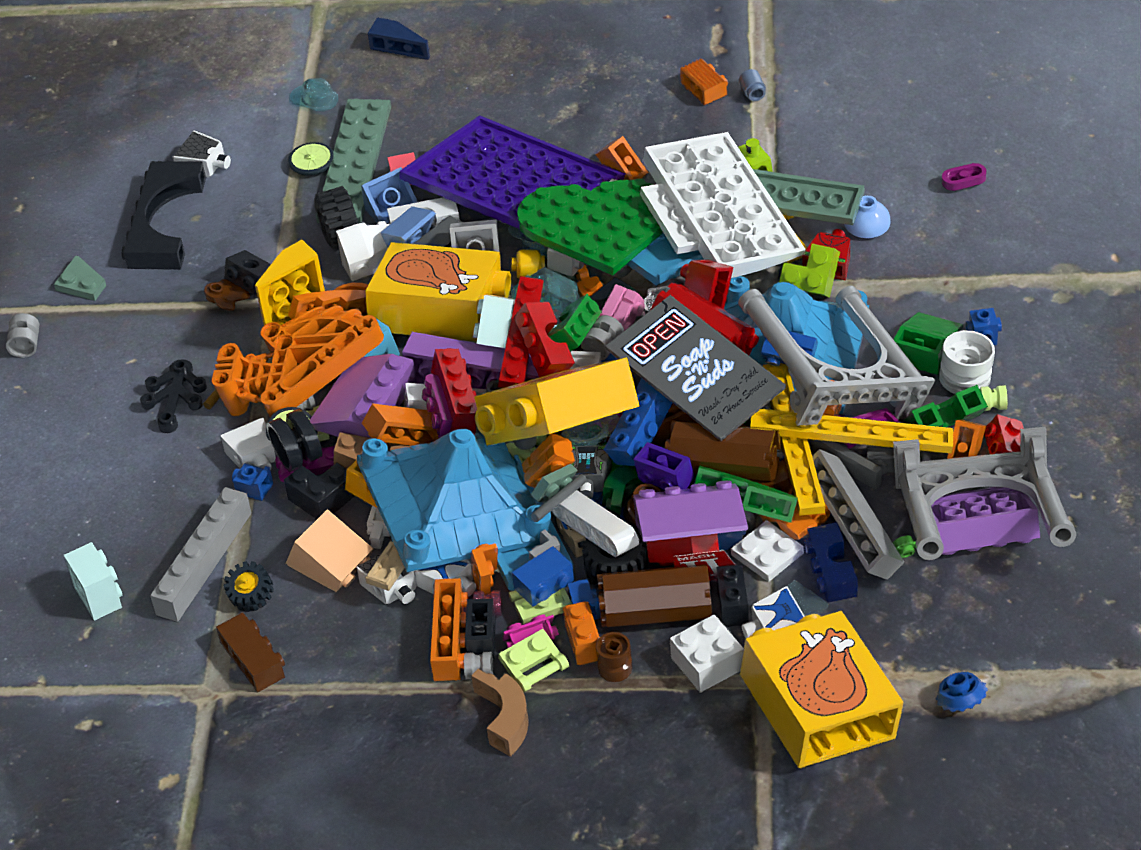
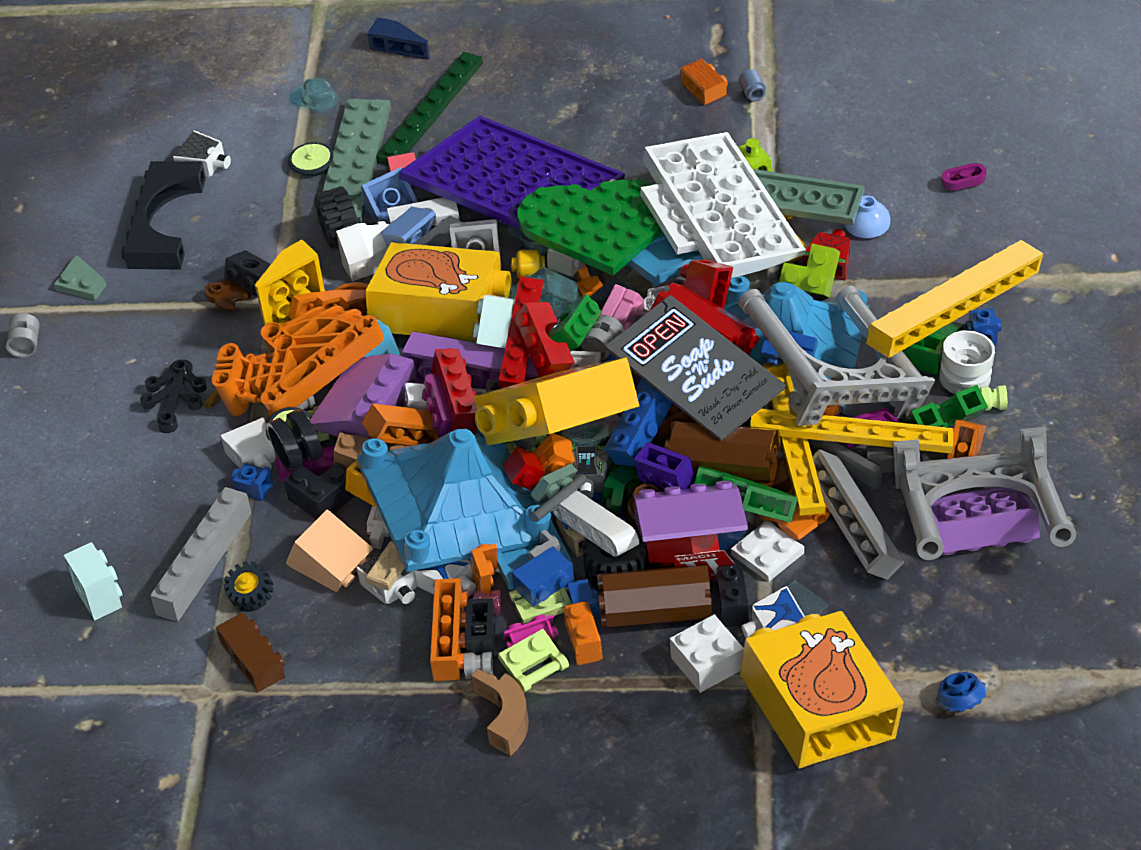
(431, 107): none -> dark green plate
(523, 468): none -> red brick
(614, 657): reddish brown wheel -> none
(622, 158): orange slope -> none
(835, 579): clear blue arch -> none
(905, 546): bright green plate -> none
(953, 299): none -> yellow brick
(1003, 435): red bracket -> none

